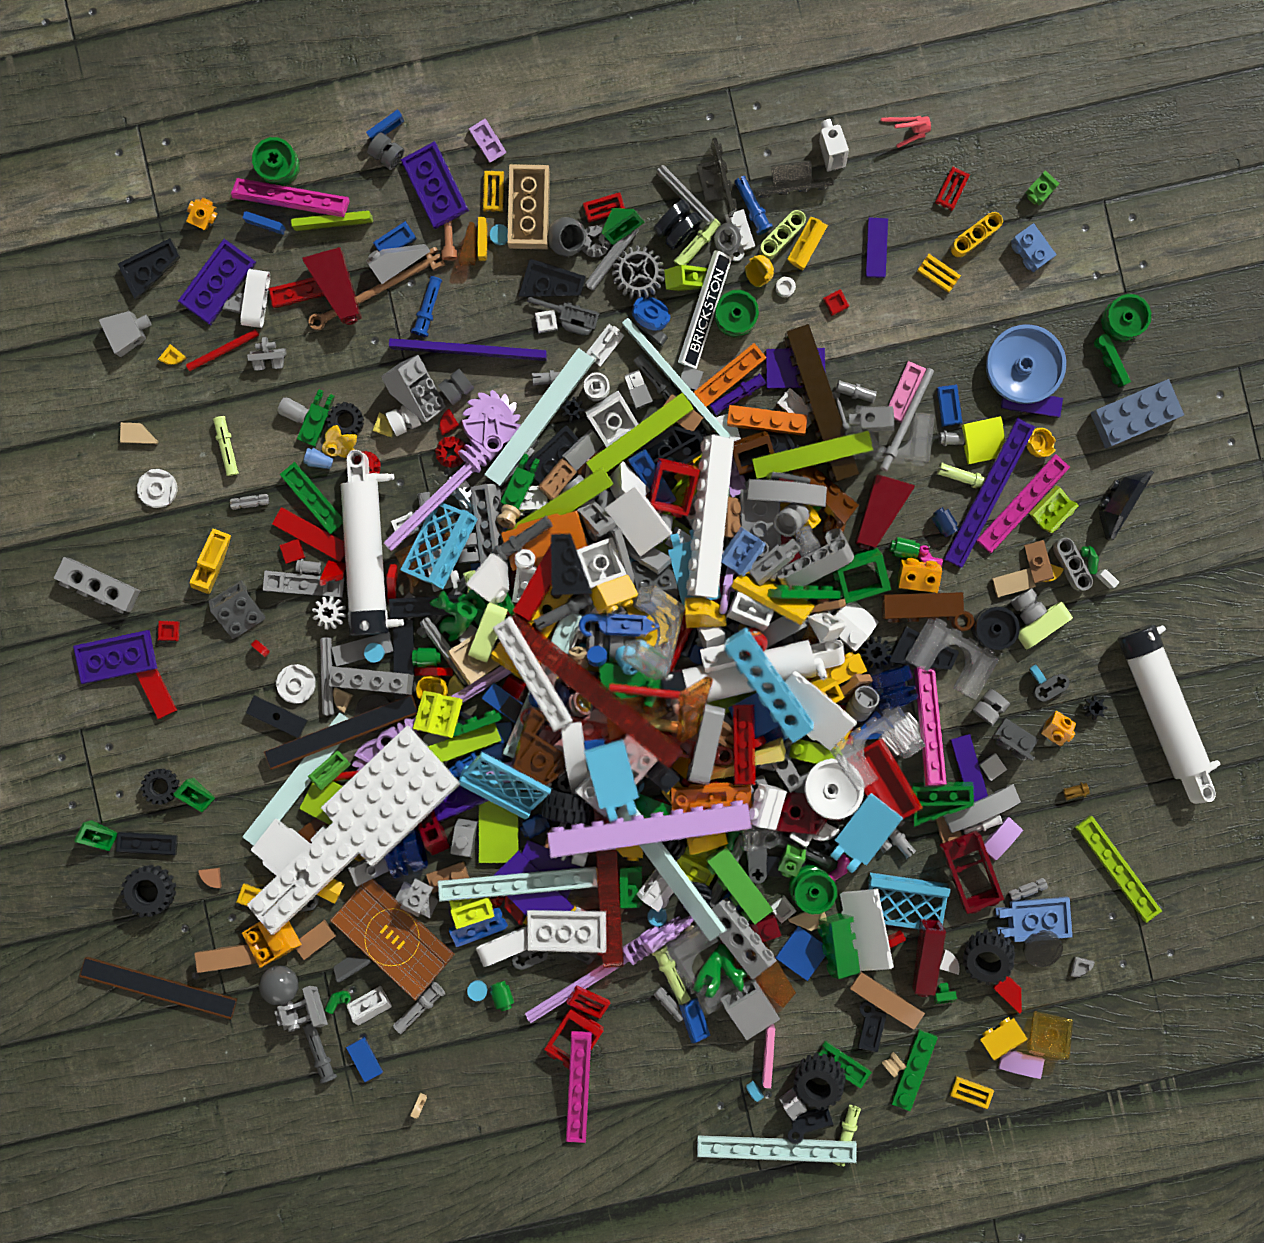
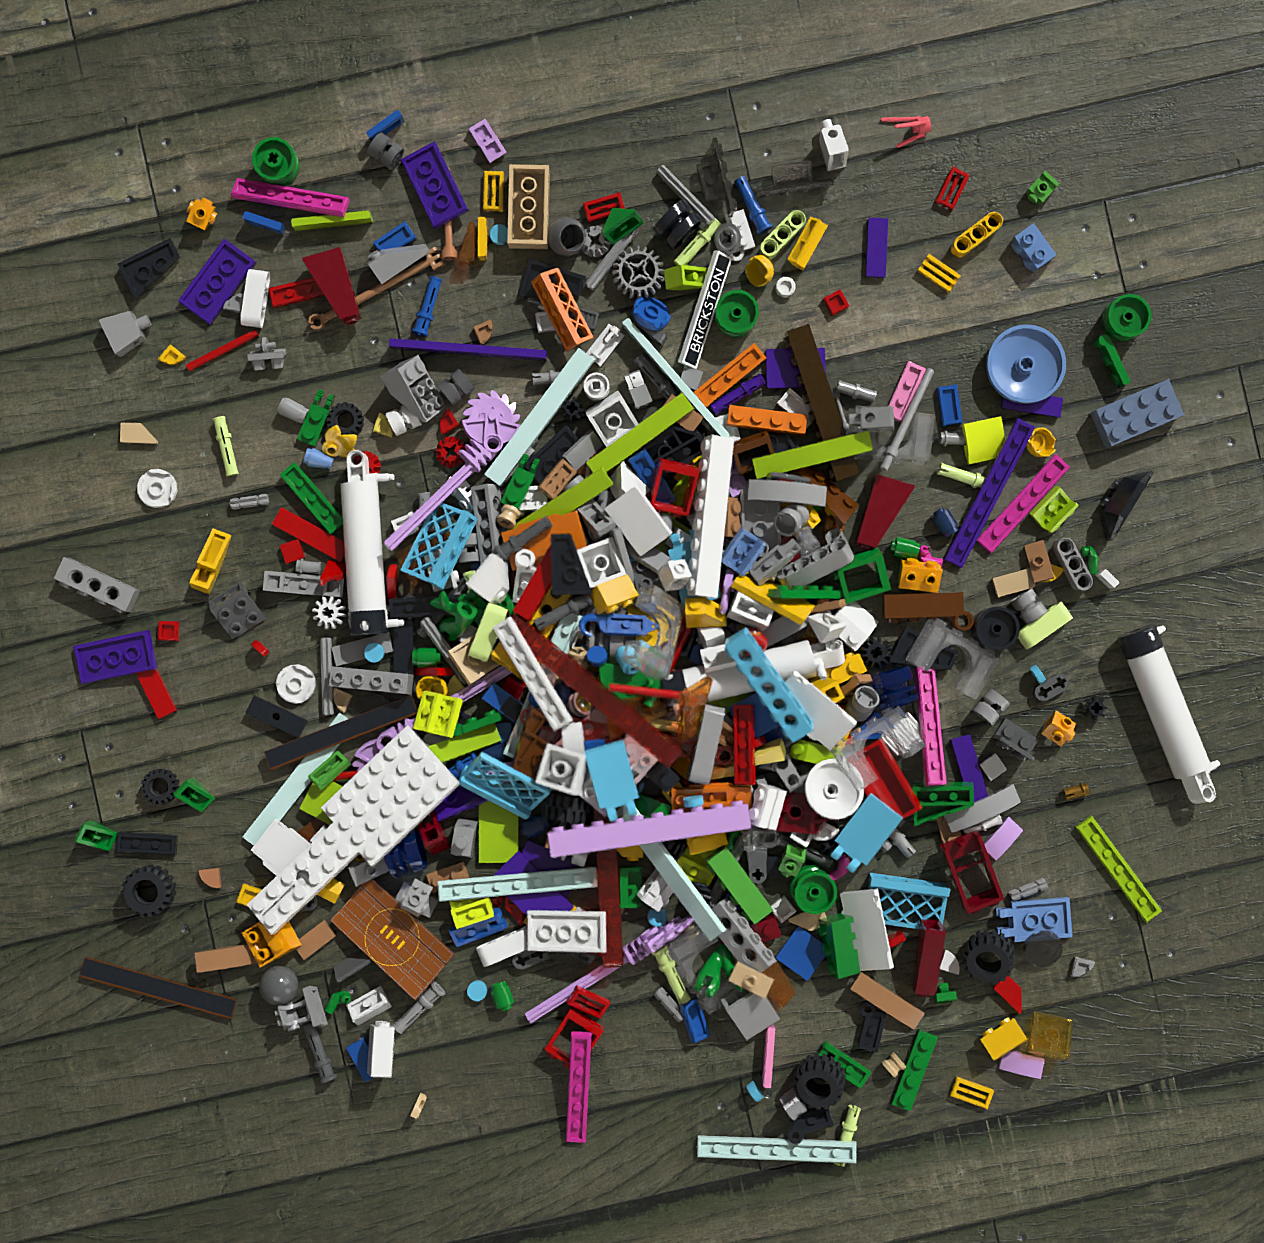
(380, 1049): none -> white brick
(484, 331): none -> medium nougat tile
(557, 309): none -> orange fence
(562, 770): none -> white slope
(674, 575): none -> white brick
(693, 801): none -> medium azure tile
(751, 980): none -> tan plate

